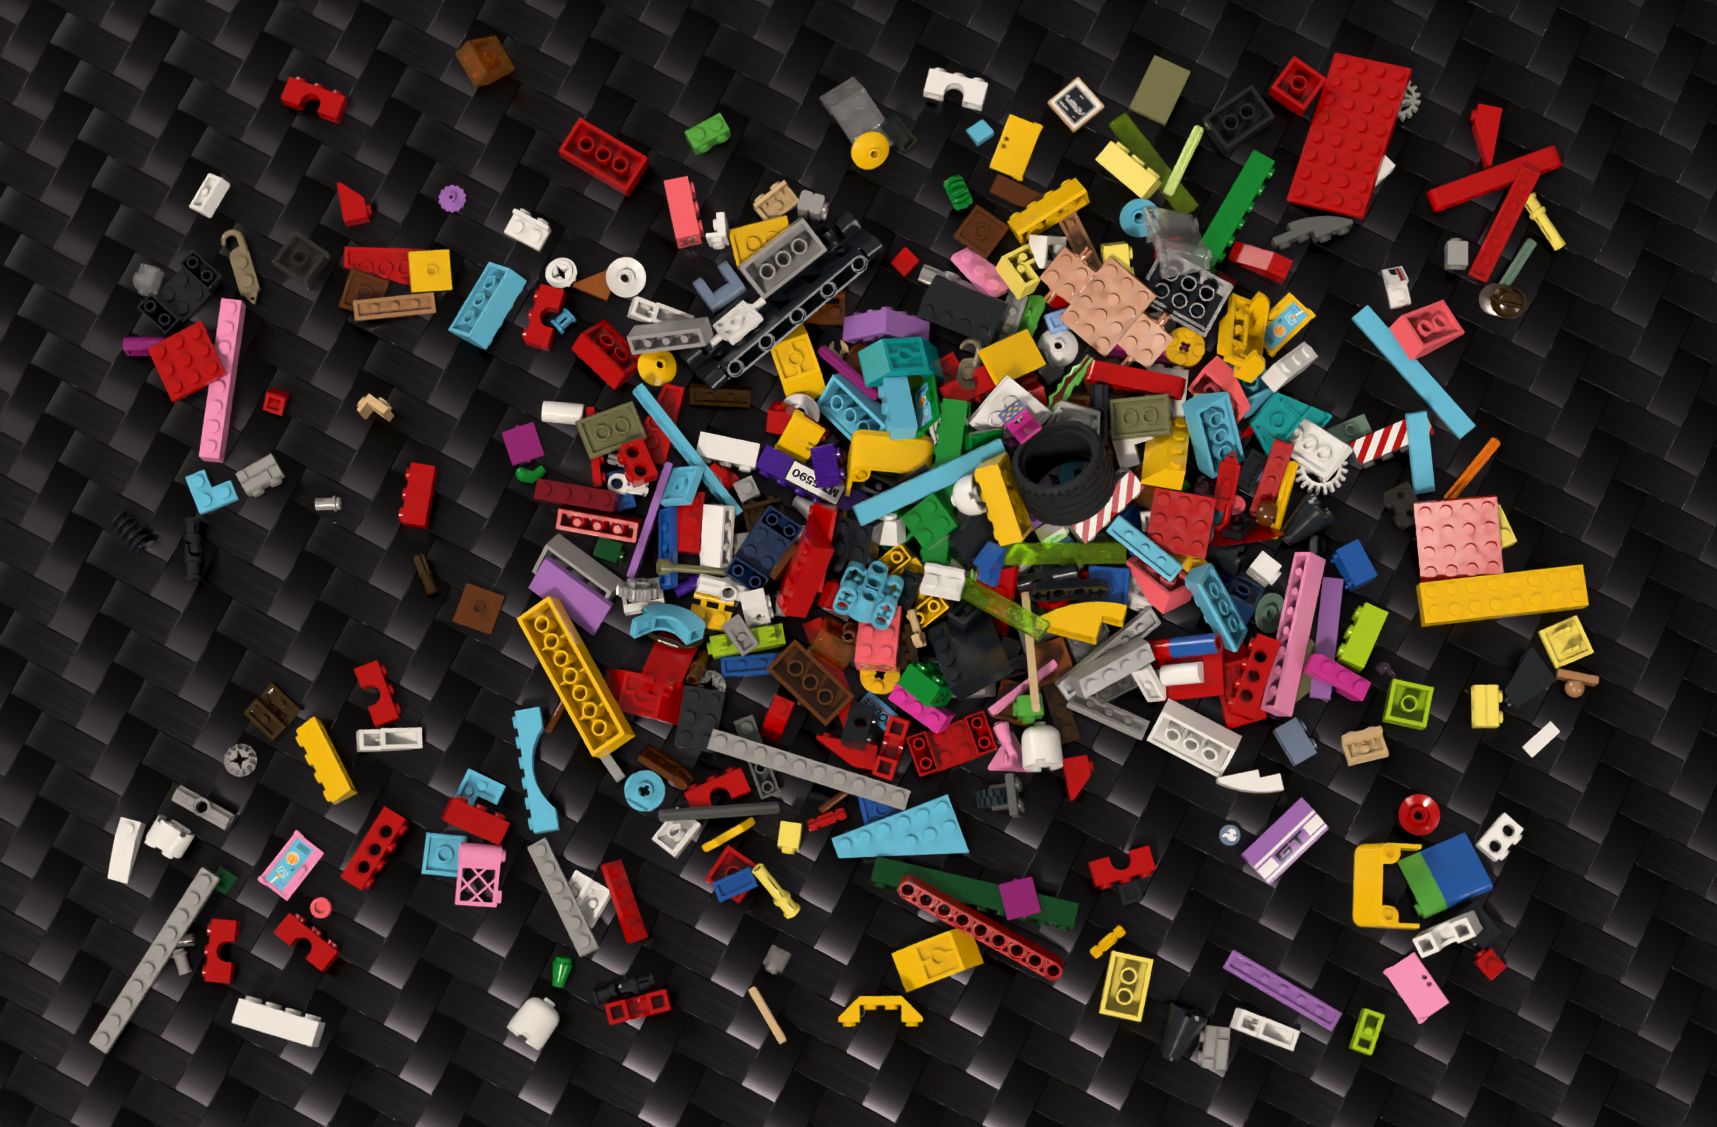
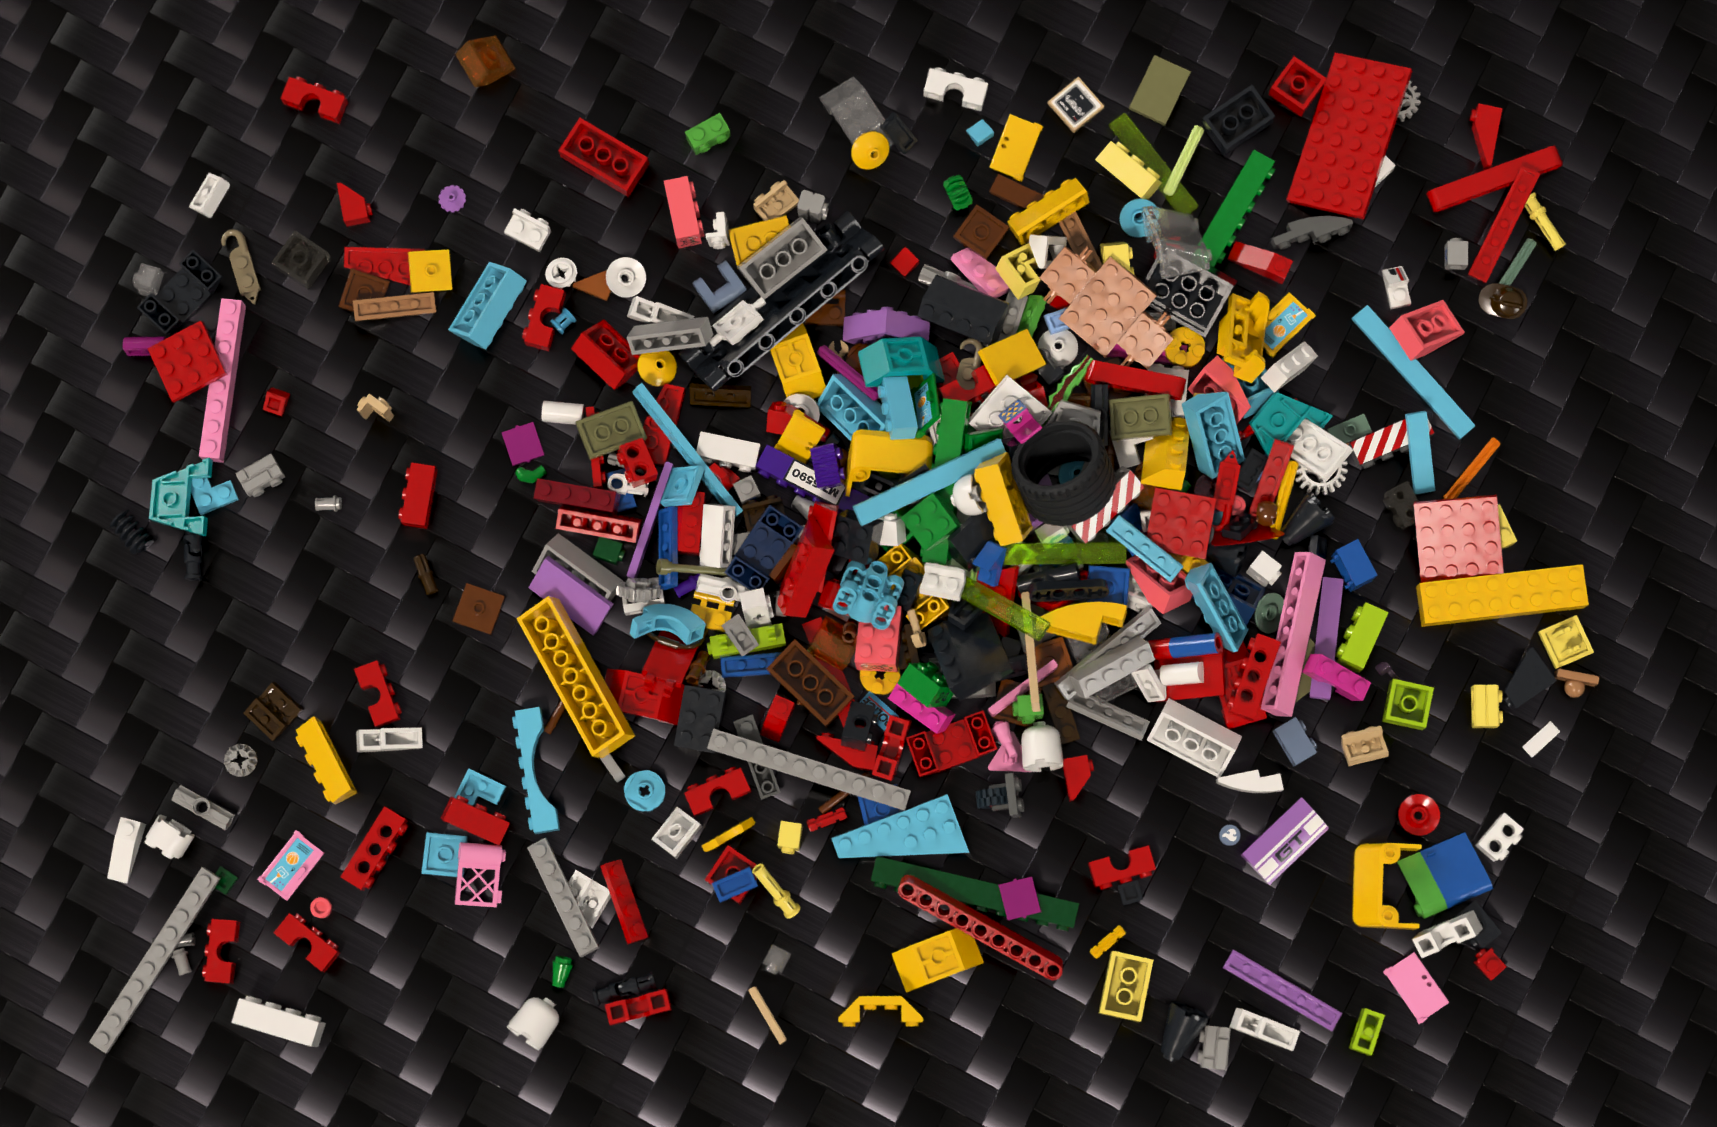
(172, 498): none -> teal wing
(666, 767): reddish brown hinge -> none
(719, 811): dark grey axle -> none

